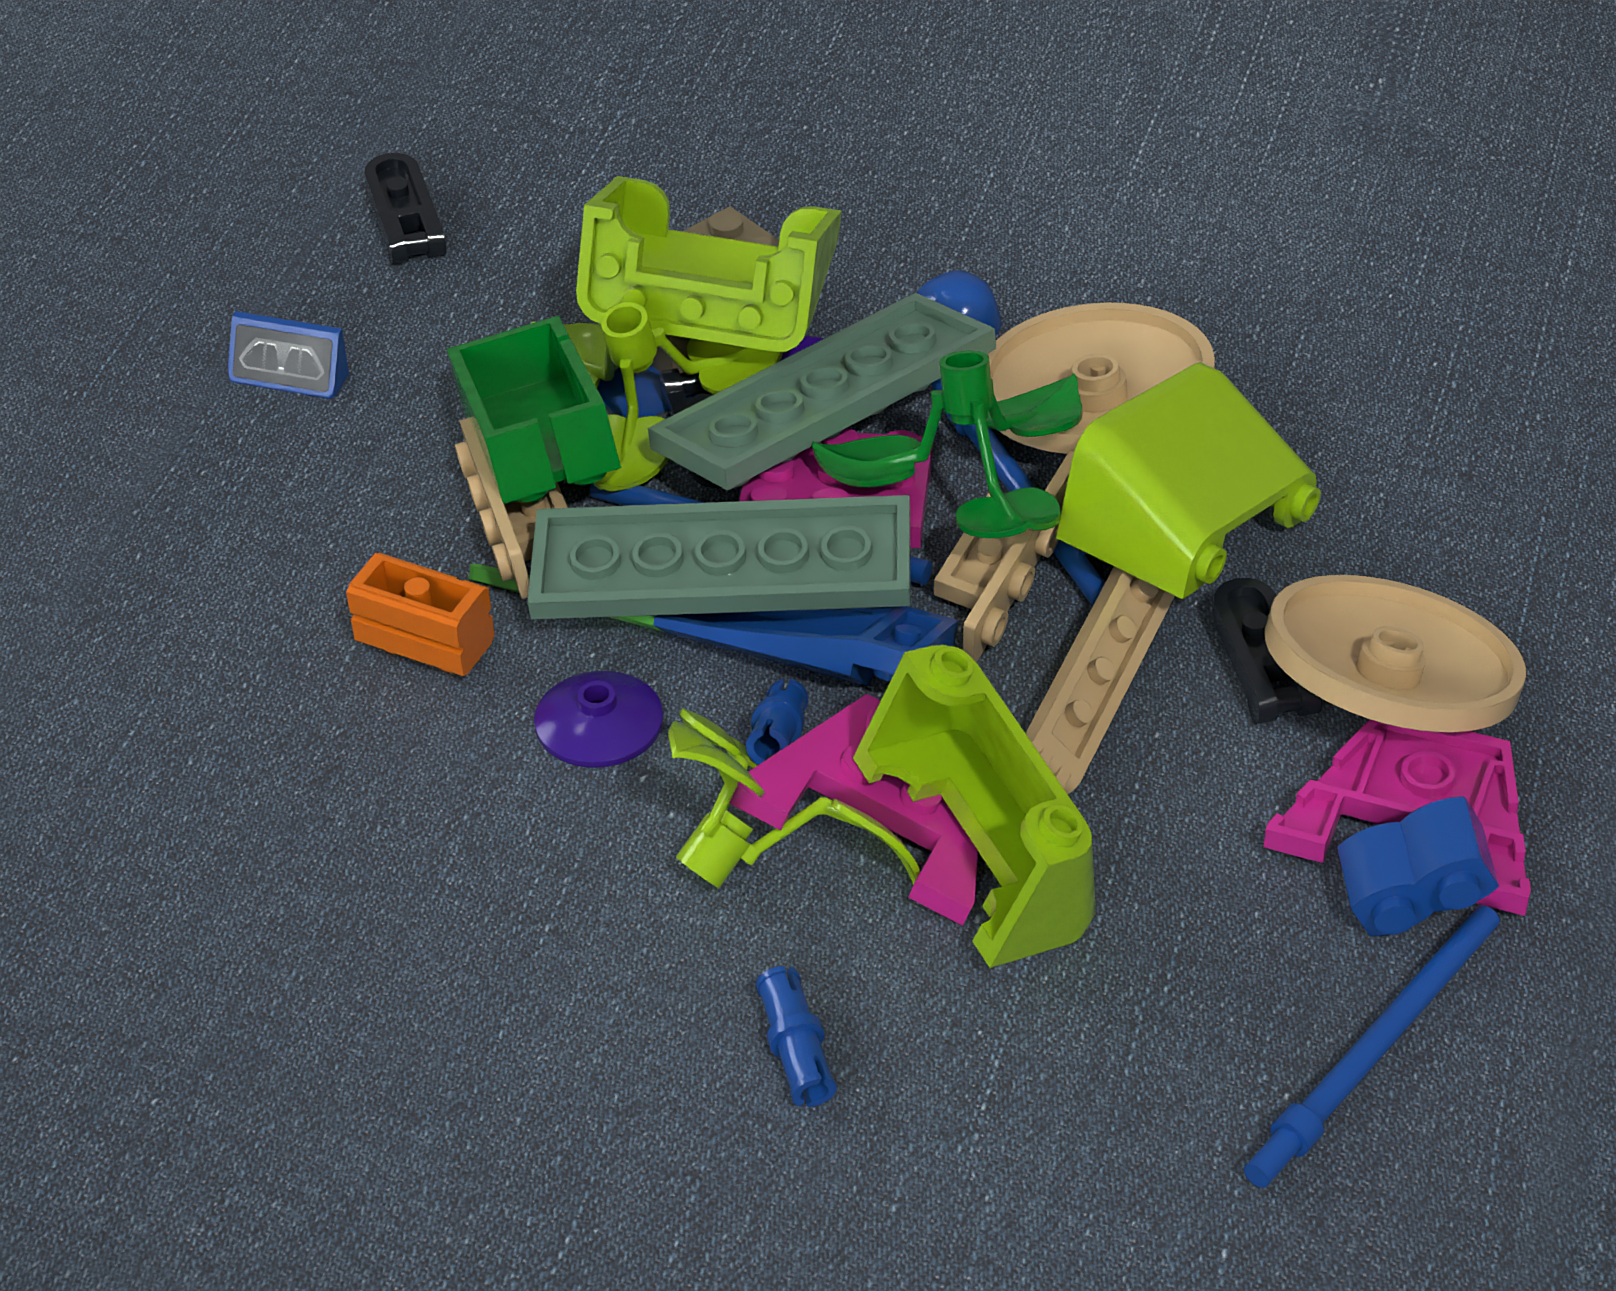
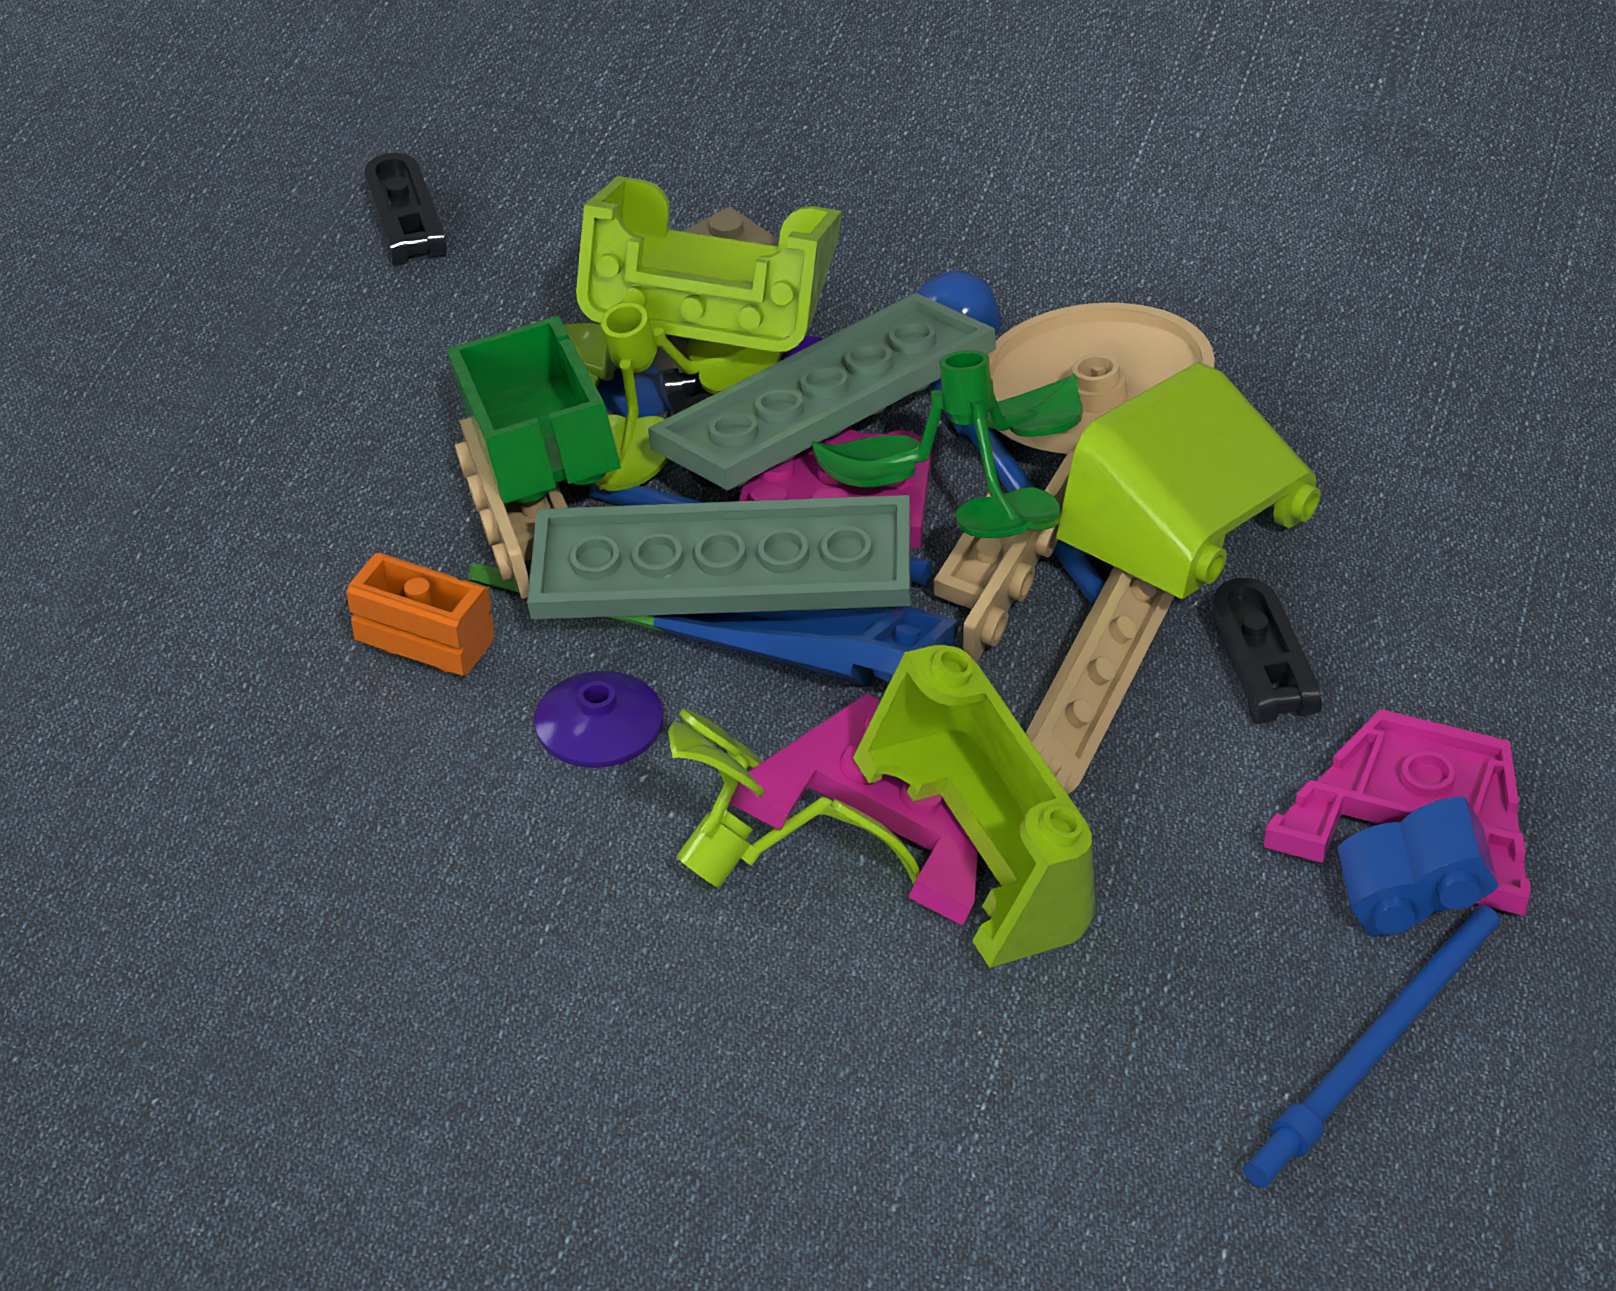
(287, 355): slope -> none
(777, 720): blue pin -> none
(796, 1036): blue pin -> none
(1395, 653): tan dish -> none

